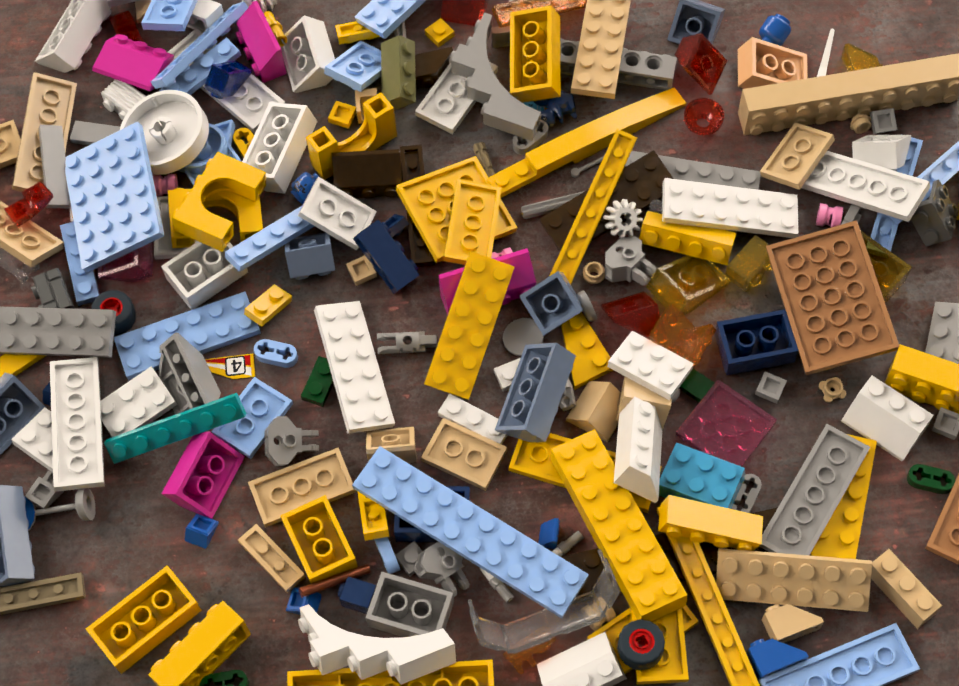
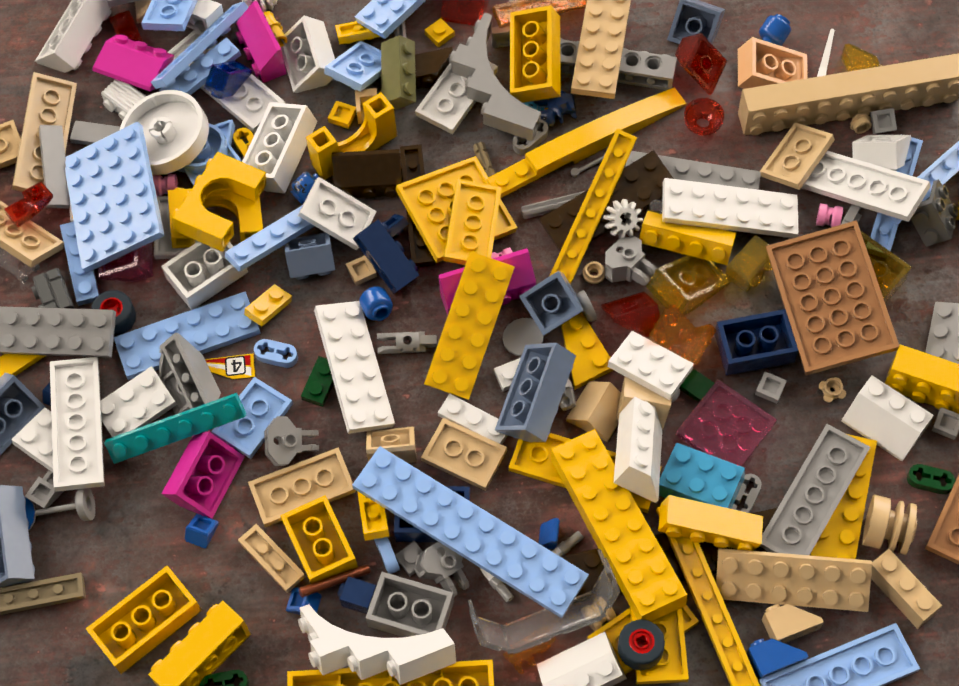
(376, 303): none -> blue head
(888, 524): none -> tan wheel

